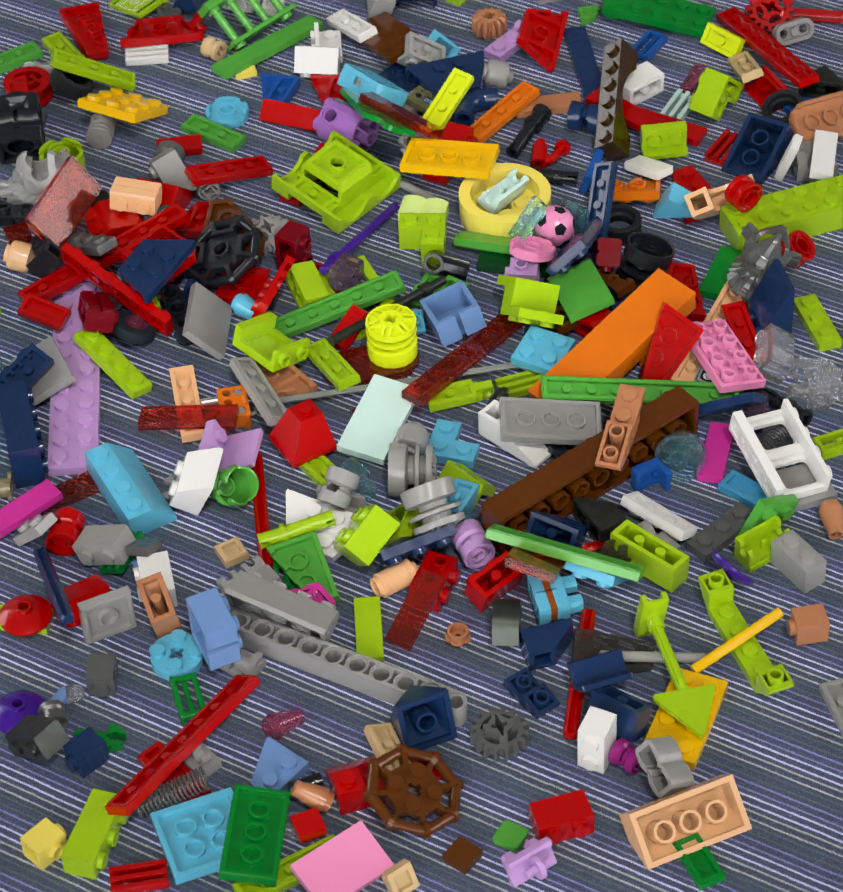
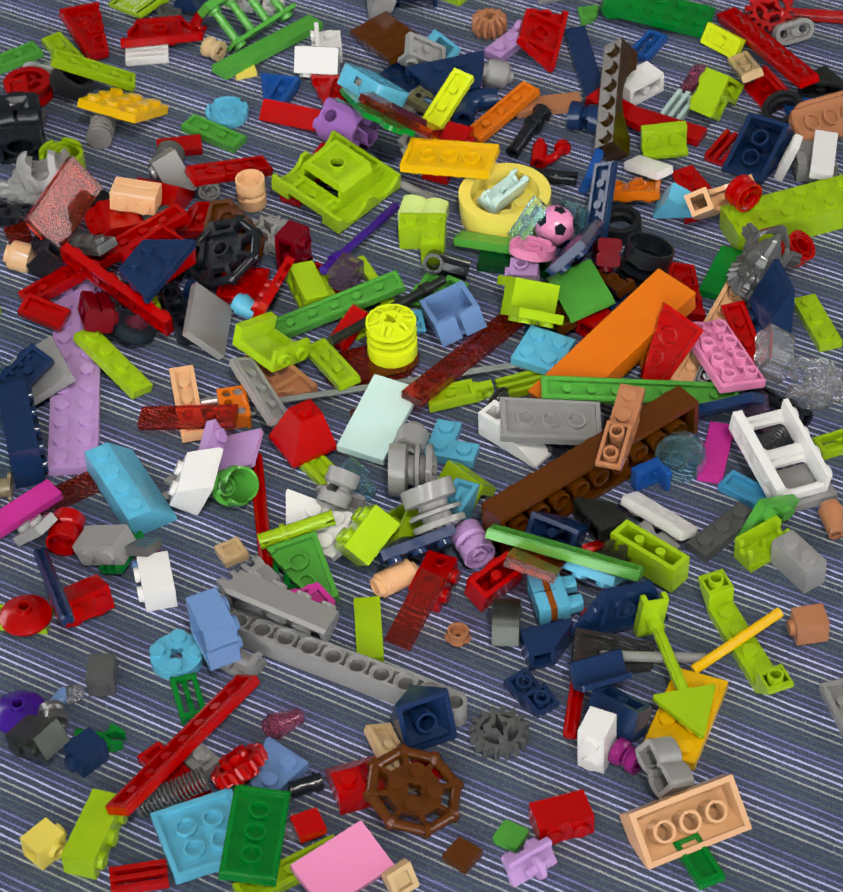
(107, 615): light grey tile -> none
(158, 604): nougat slope -> none
(239, 765): none -> red gear
(251, 190): none -> light nougat wheel
(313, 795): nougat cone -> none
(351, 25): white tile -> none
(616, 608): none -> dark blue wing
(730, 570): dark purple dish -> none

